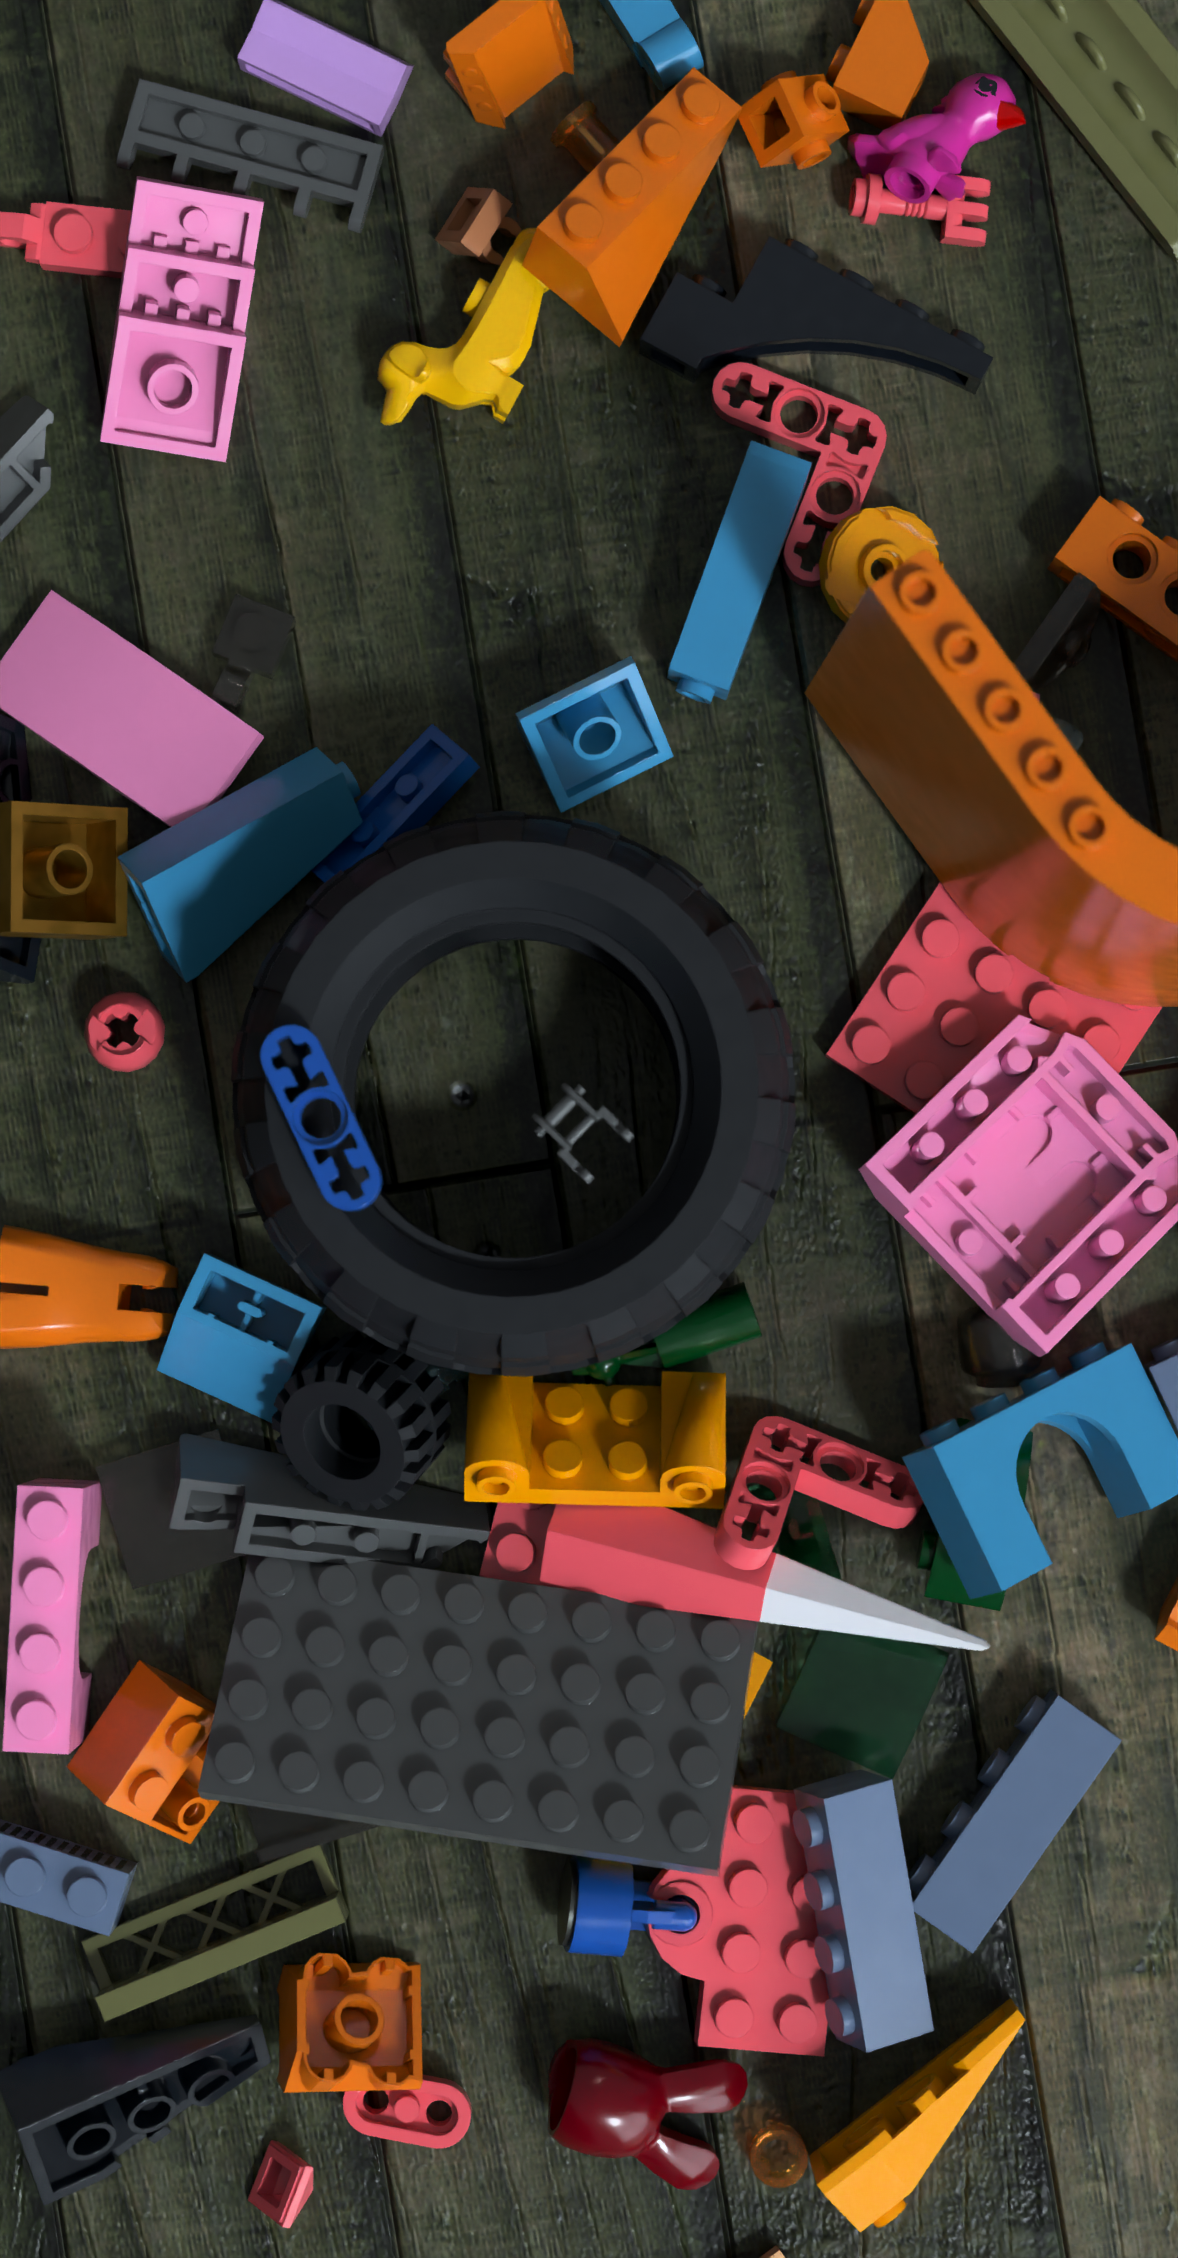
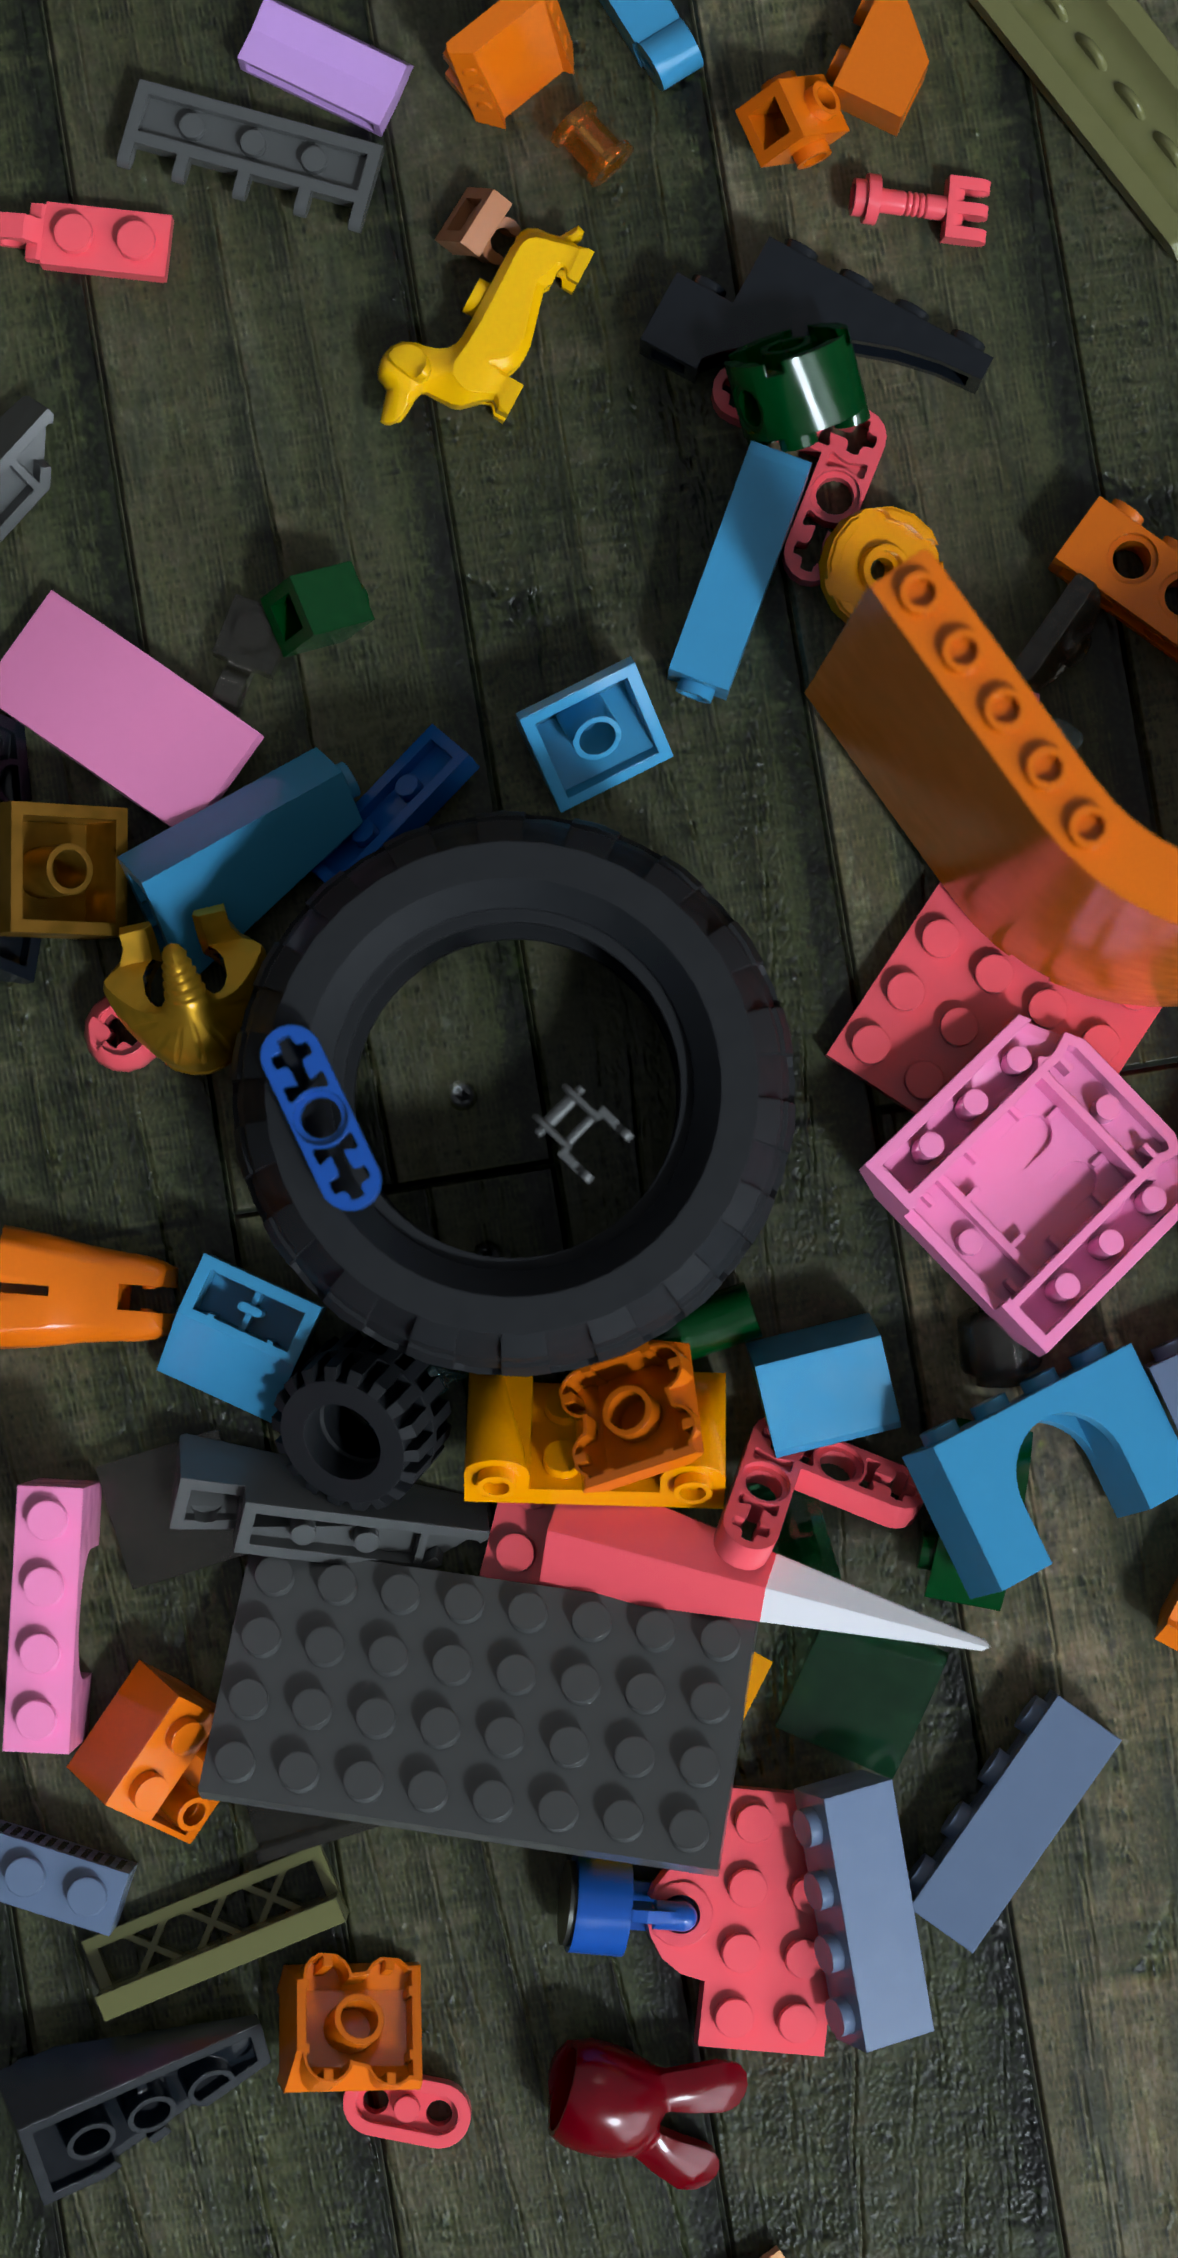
(181, 319): bright pink slope -> none
(193, 1026): none -> pearl gold piece
(282, 2184): coral slope -> none
(317, 608): none -> dark green brick
(626, 214): orange wedge -> none
(634, 1415): none -> orange slope
(795, 2146): clear orange bush -> none
(797, 386): none -> dark green brick
(824, 1384): none -> dark azure slope
(890, 2146): light orange wedge -> none
(931, 147): dark pink animal -> none

